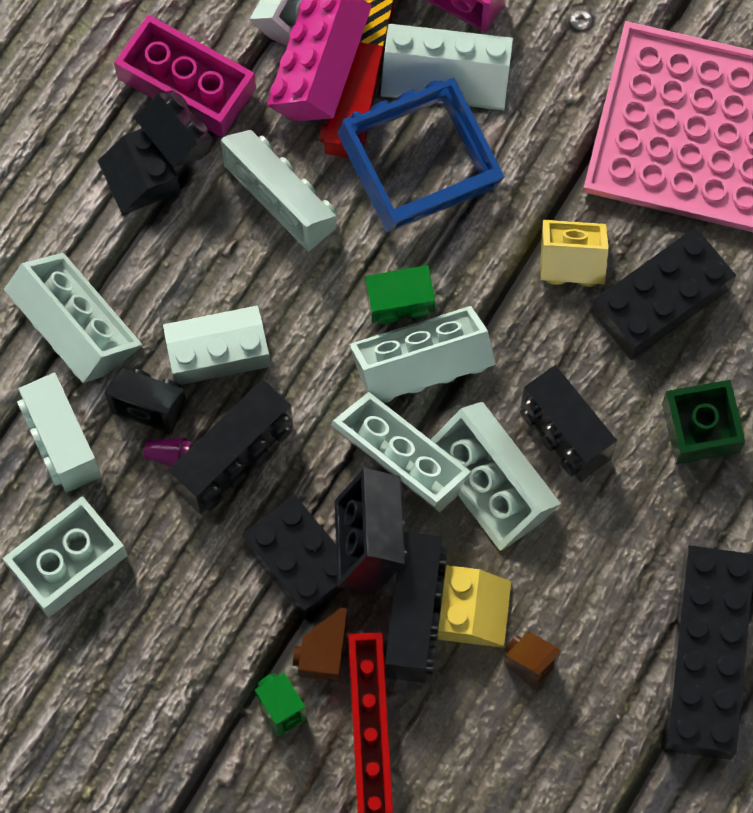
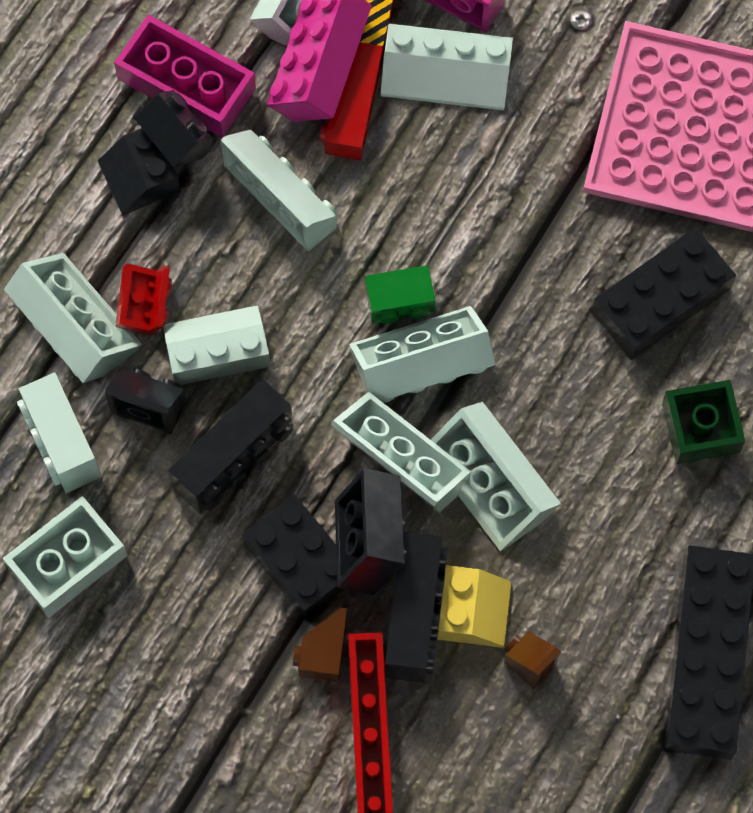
(143, 299): none -> red bracket
(167, 450): magenta cone -> none
(280, 703): green brick -> none
(448, 91): blue window -> none
(567, 424): black brick -> none
(573, 253): light yellow slope -> none

